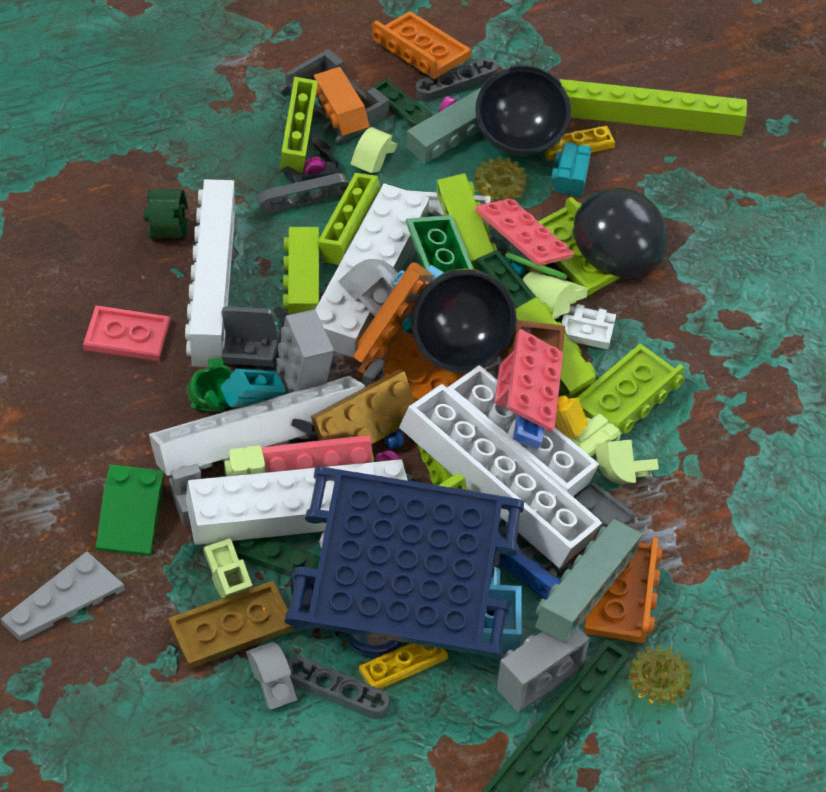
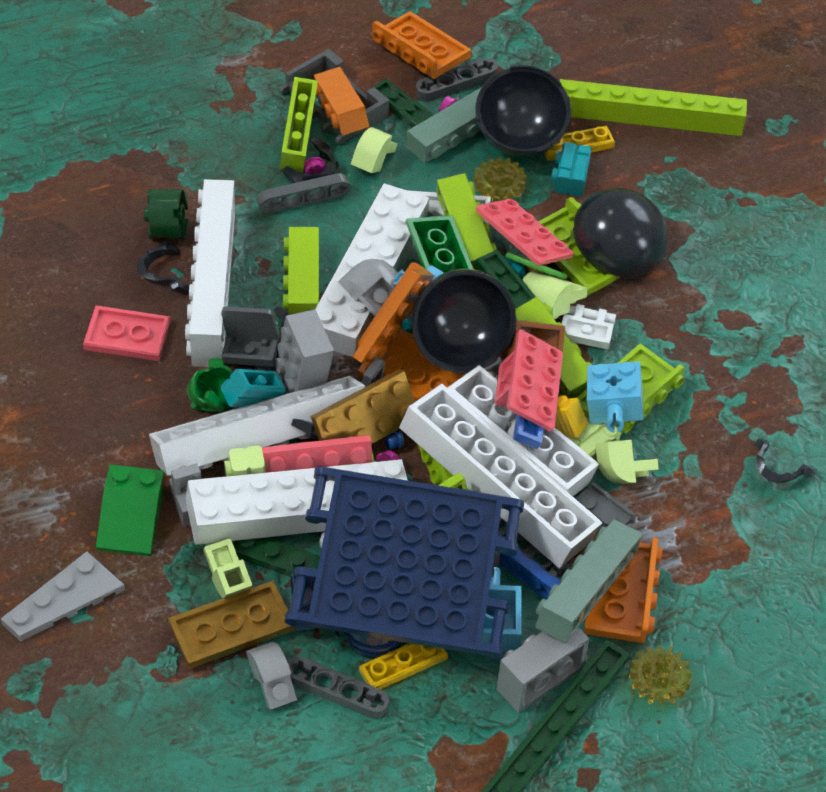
(149, 256): none -> black helmet
(348, 217): lime brick -> none
(615, 394): none -> medium azure brick
(763, 445): none -> black helmet

